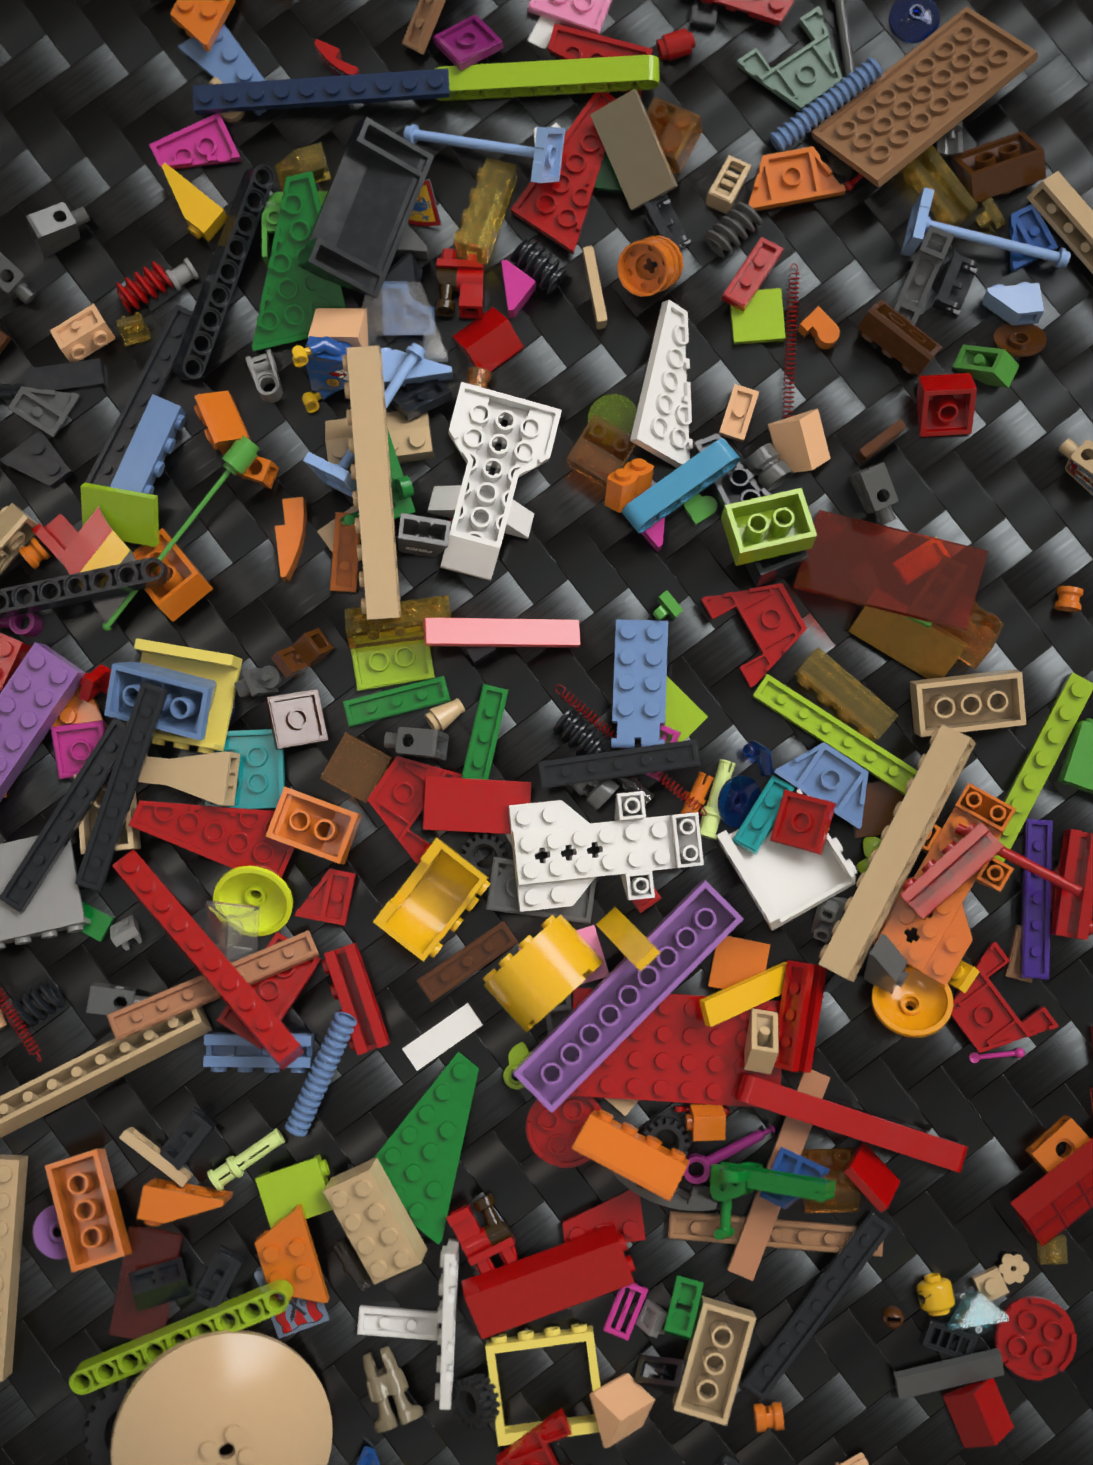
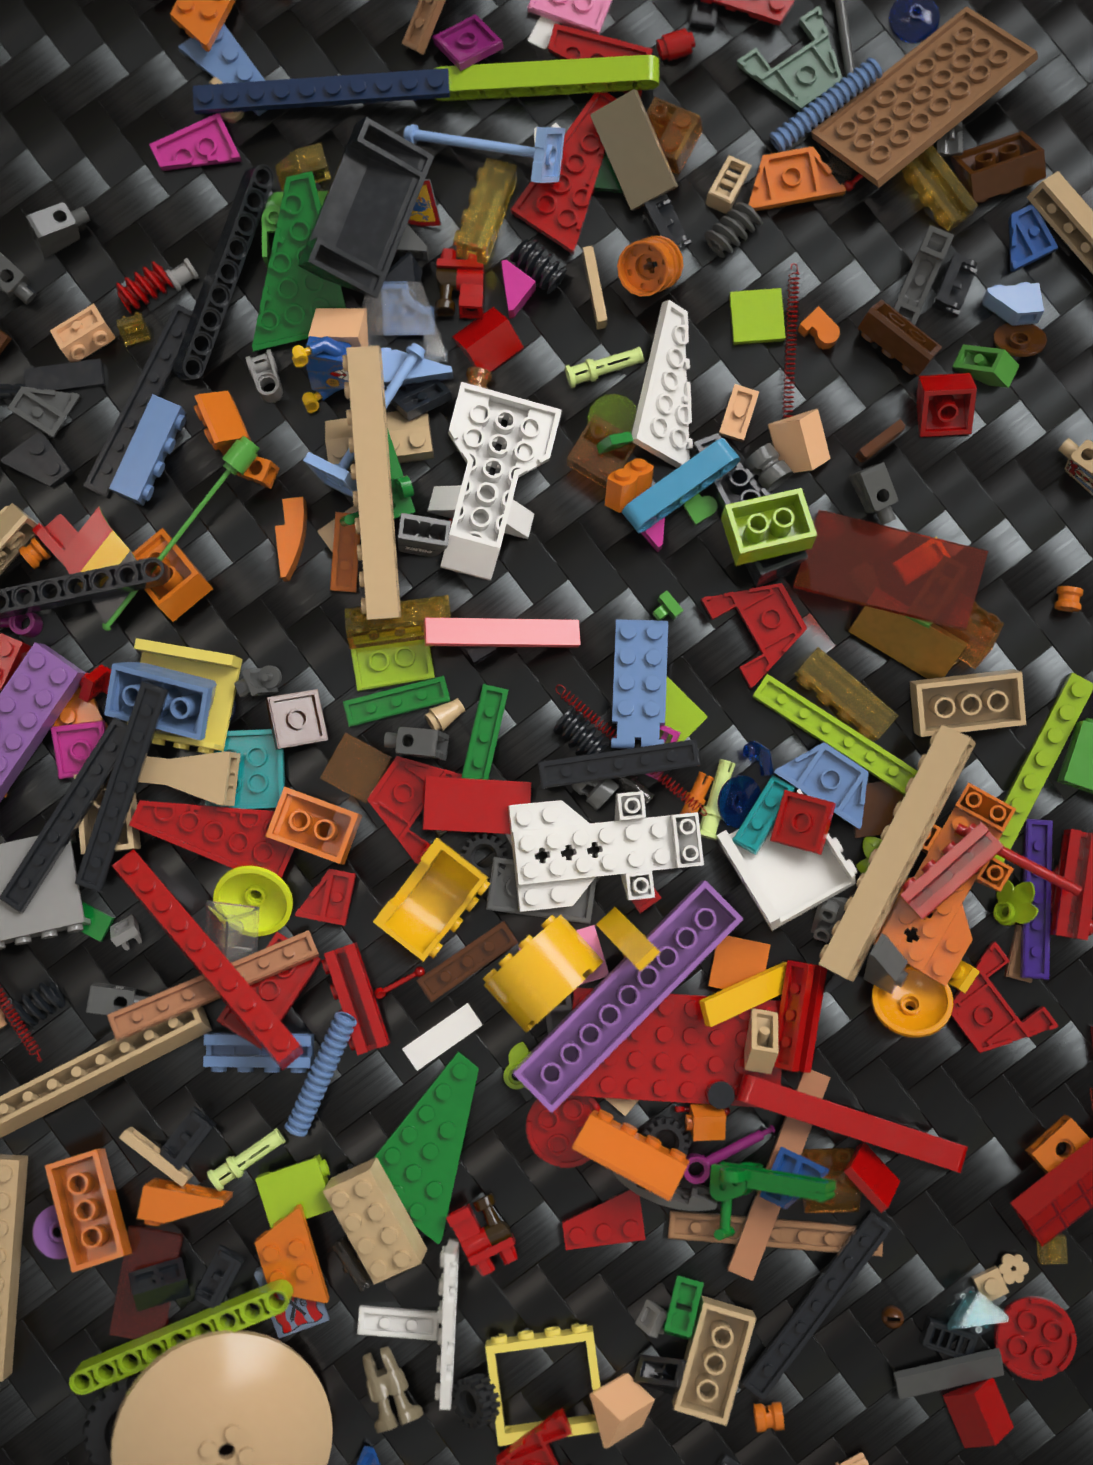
(127, 512): lime tile -> none
(200, 211): yellow slope -> none
(303, 654): reddish brown brick -> none
(332, 59): red slope -> none
(381, 992): none -> red hinge
(548, 1281): red brick -> none
(614, 442): none -> green tile
(616, 1331): dark pink tile -> none
(634, 357): none -> yellowish green pin
(720, 1094): none -> black tile
(752, 274): tile -> none
(920, 222): light blue tile -> none
(935, 1294): yellow head -> none
(975, 1057): dark pink hinge -> none
(991, 215): clear yellow tile -> none
(1017, 901): none -> lime plate

